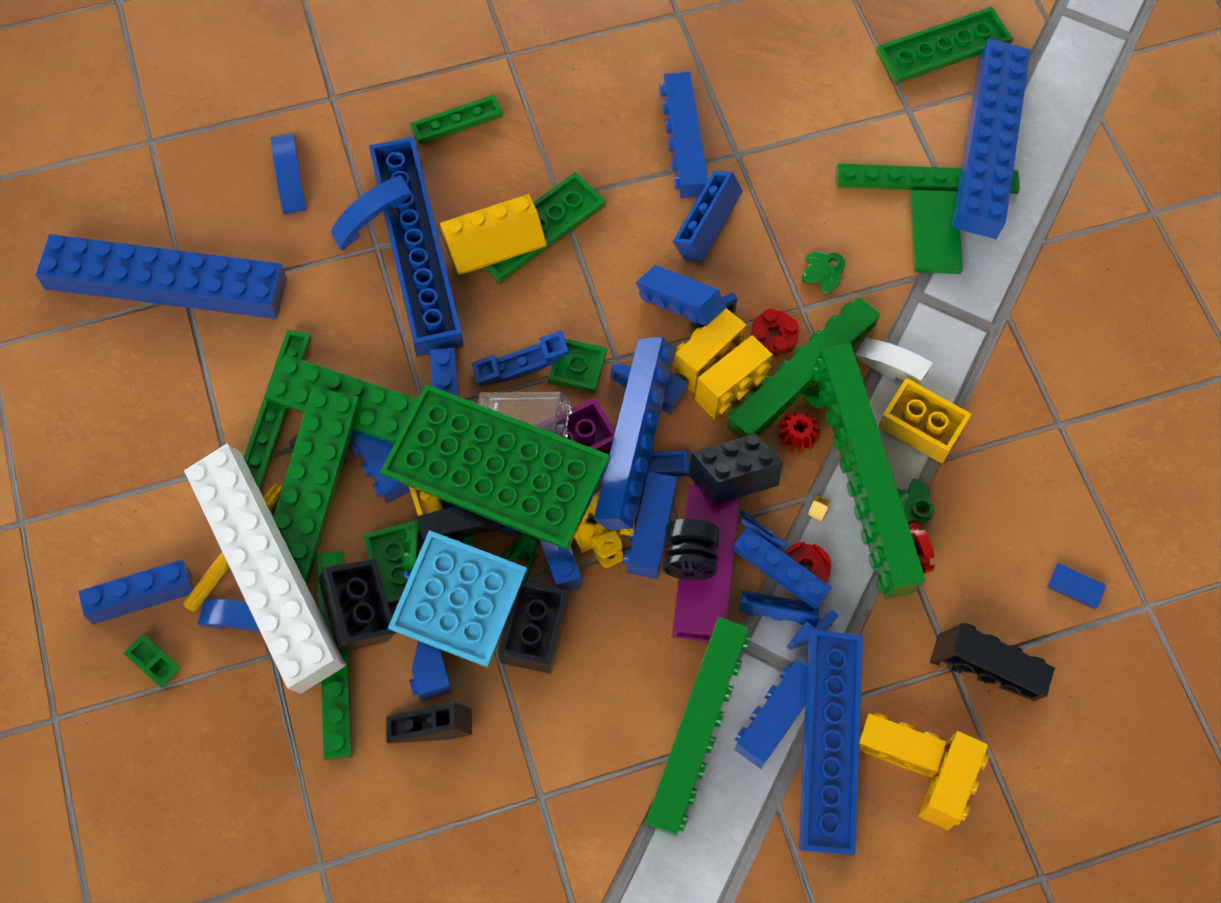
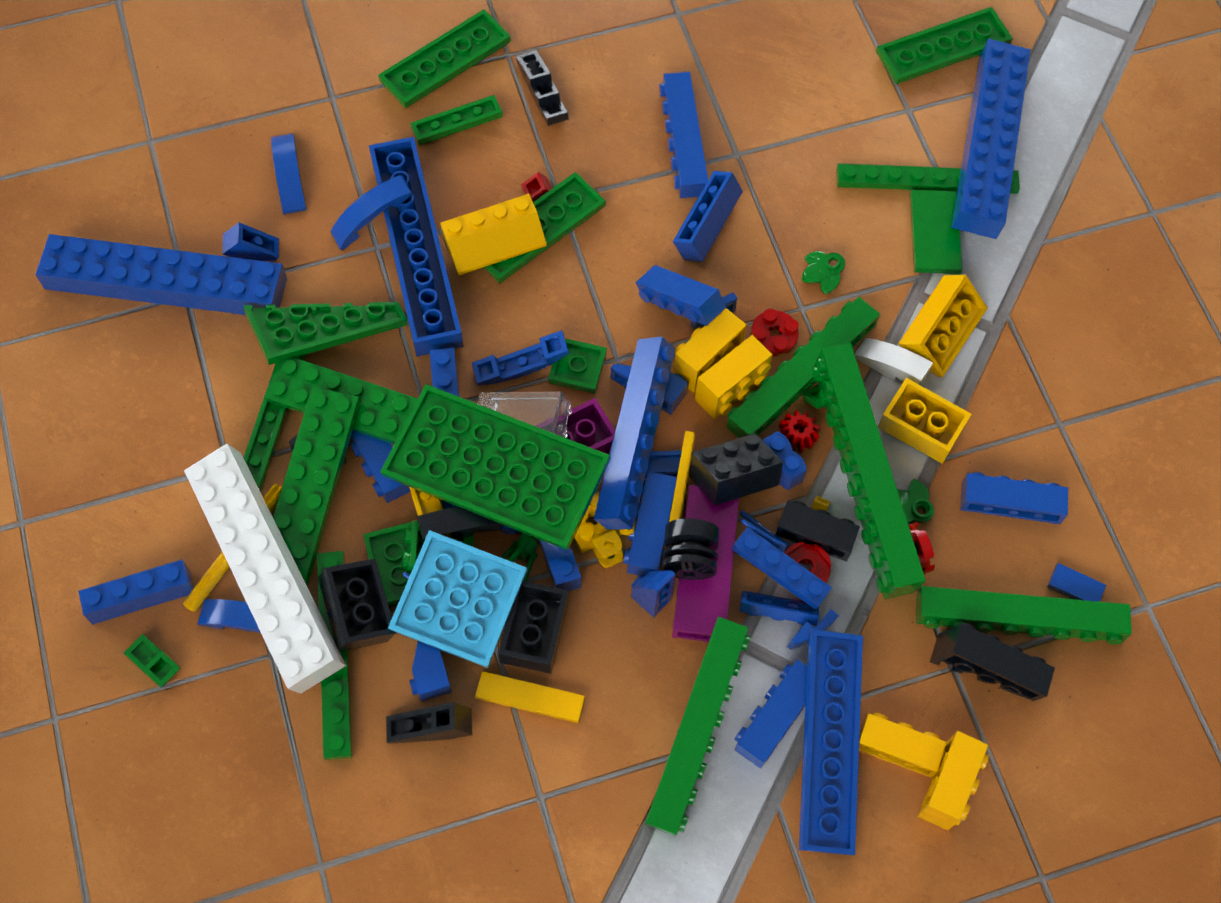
(250, 243): none -> blue slope
(316, 327): none -> green wing
(444, 58): none -> green plate
(530, 697): none -> yellow tile
(536, 186): none -> red slope
(542, 88): none -> black slope
(653, 590): none -> blue slope
(682, 477): none -> yellow tile
(793, 465): none -> blue brick
(819, 528): none -> black brick
(945, 322): none -> yellow slope
(1014, 498): none -> blue brick
(1024, 614): none -> green brick

